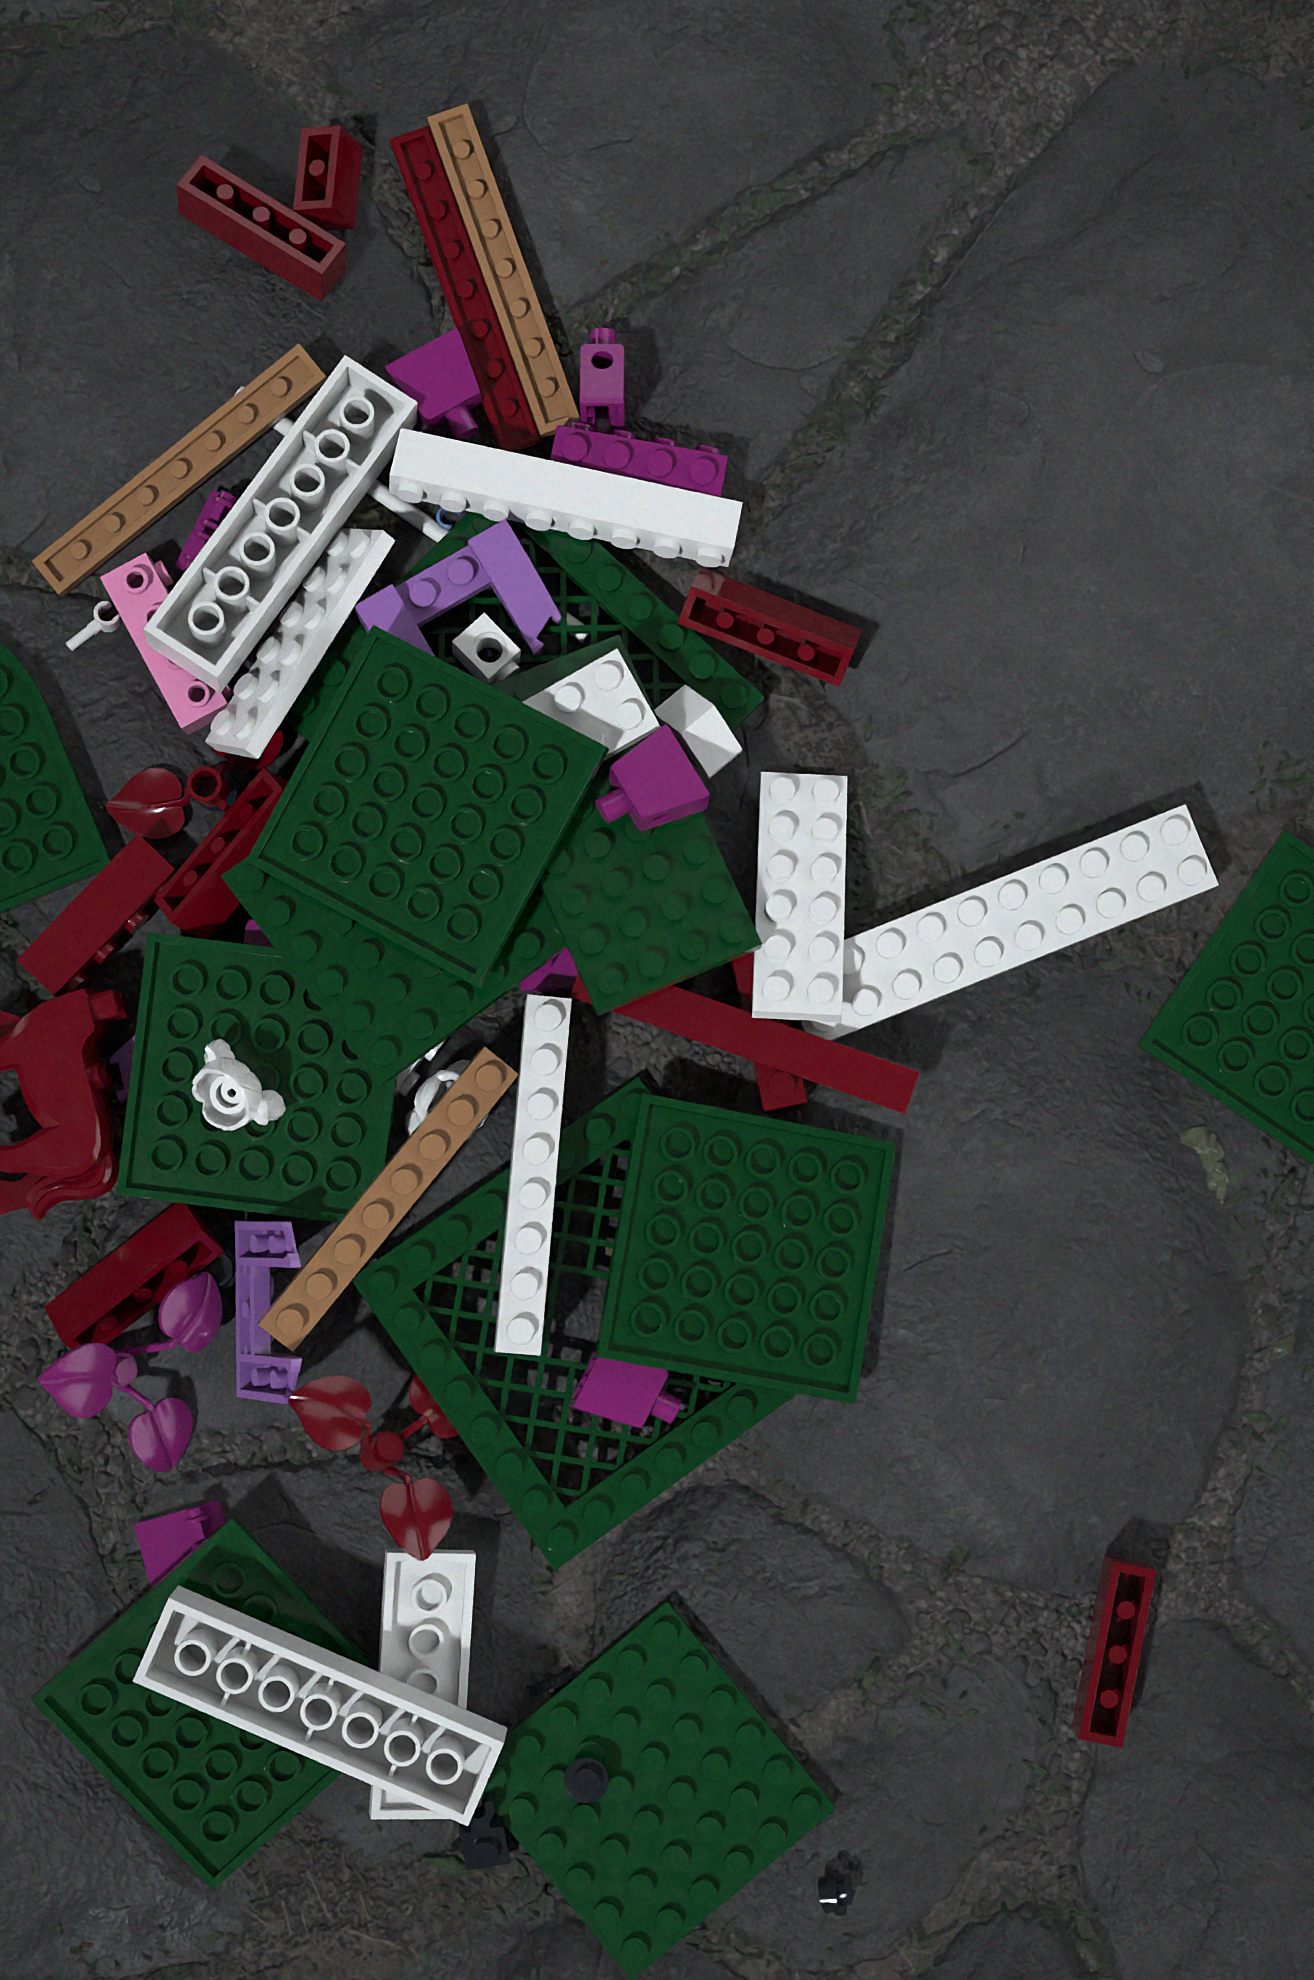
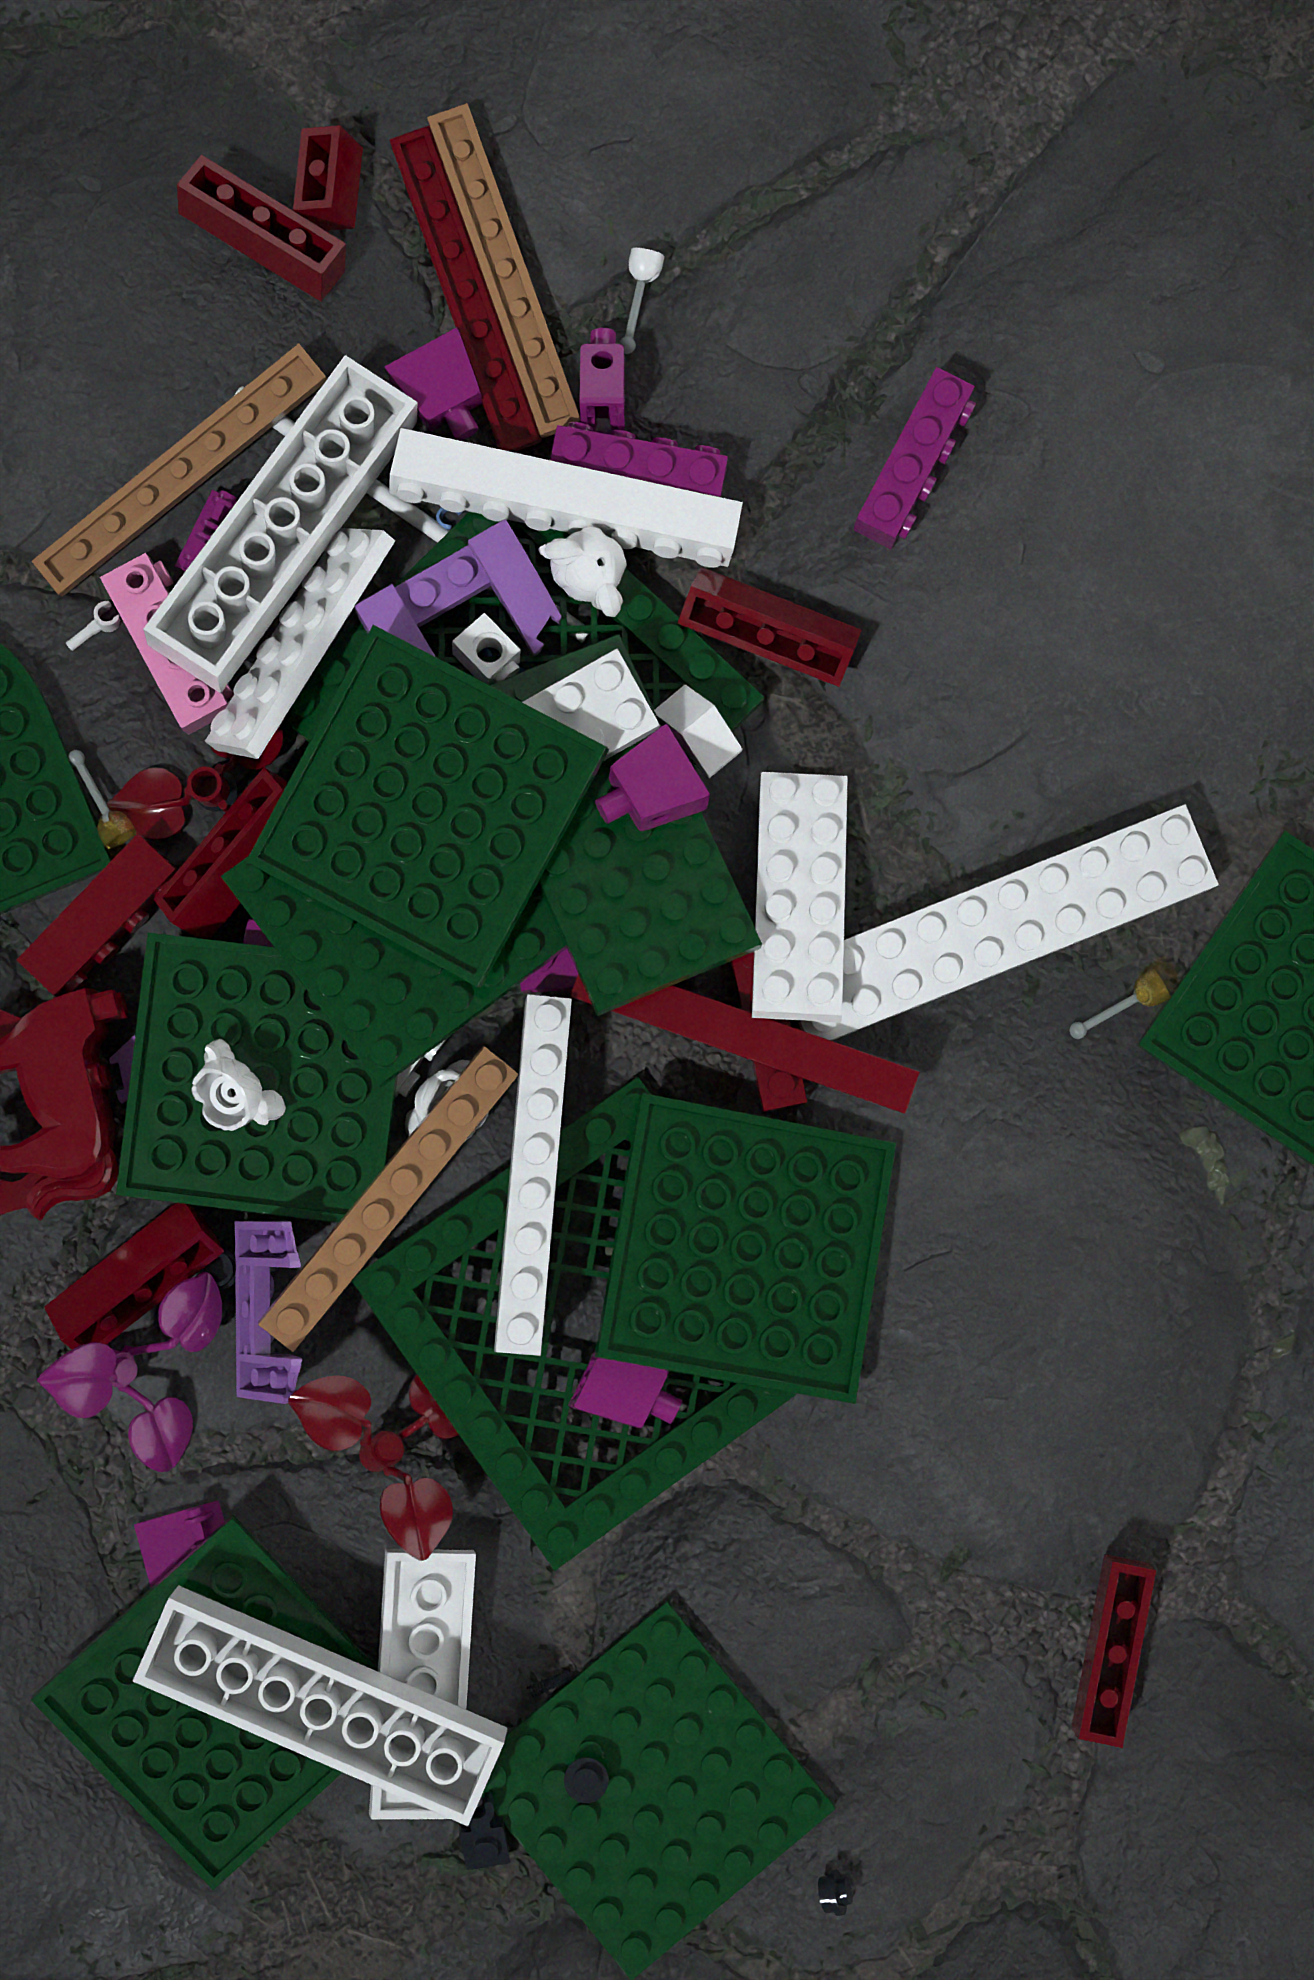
(113, 826): none -> hinge
(577, 570): none -> white hair
(645, 267): none -> hinge
(913, 458): none -> magenta brick
(1147, 990): none -> hinge

